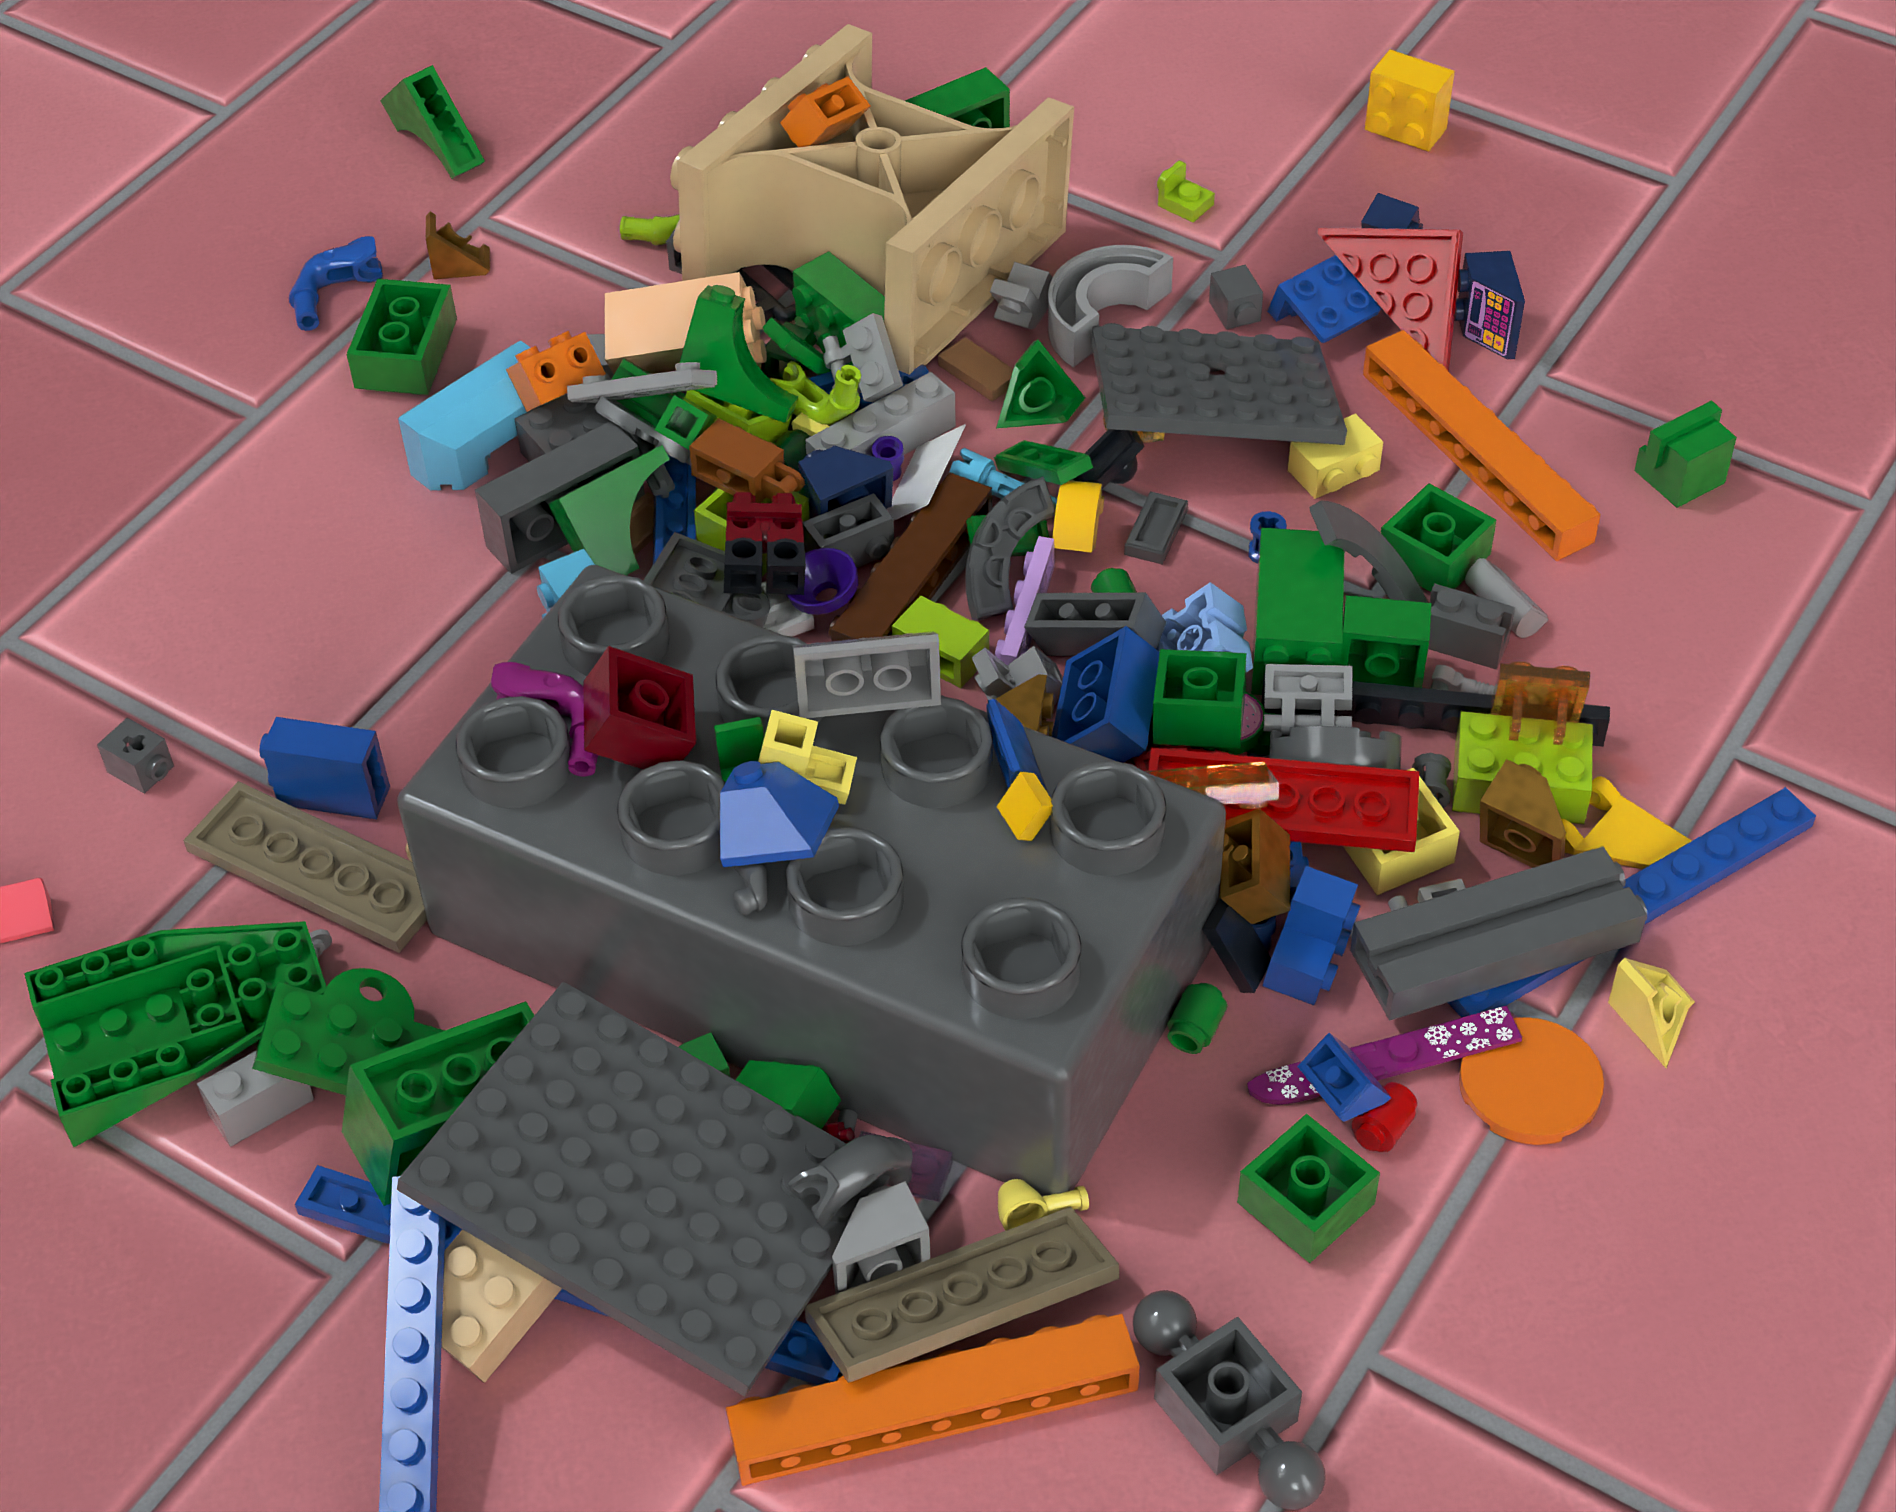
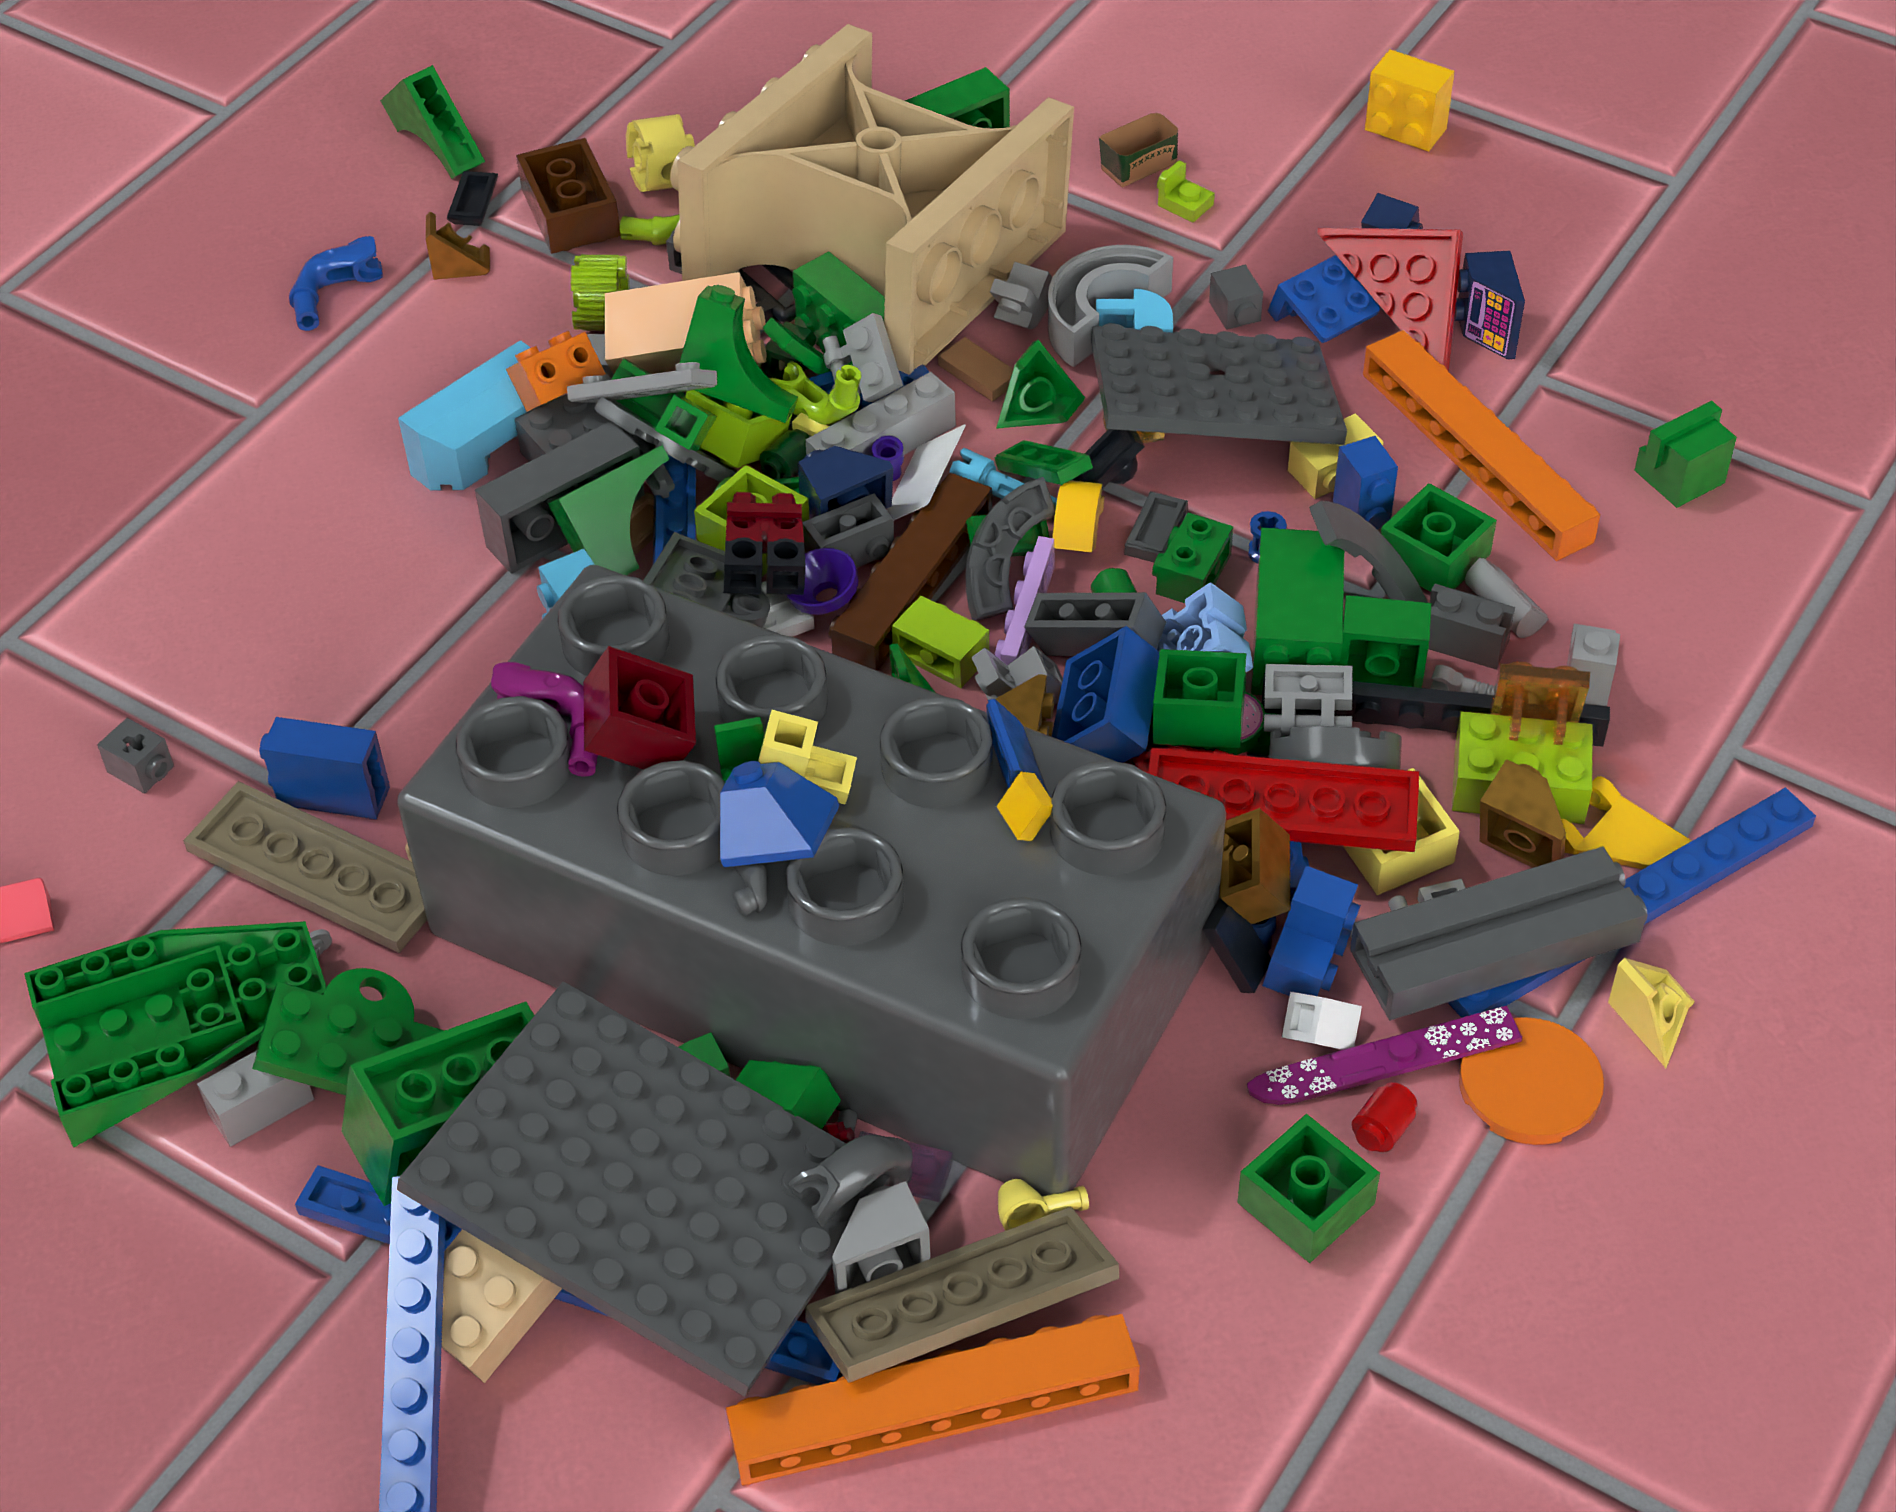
(402, 336): green brick -> none
(472, 198): none -> black tile
(568, 195): none -> reddish brown brick
(590, 280): none -> lime brick
(654, 148): none -> light yellow brick
(741, 463): dark orange brick -> none
(824, 113): orange brick -> none
(867, 674): light grey slope -> none
(1139, 149): none -> medium nougat piece
(1141, 311): none -> medium azure brick
(1193, 557): none -> green brick
(1196, 1017): green brick -> none
(1229, 1398): dark grey brick -> none
(1231, 783): clear orange plate -> none
(1321, 1021): none -> white panel
(1342, 1079): blue slope -> none
(1366, 480): none -> blue brick
(1435, 776): dark grey bush -> none
(1595, 652): none -> light grey arch

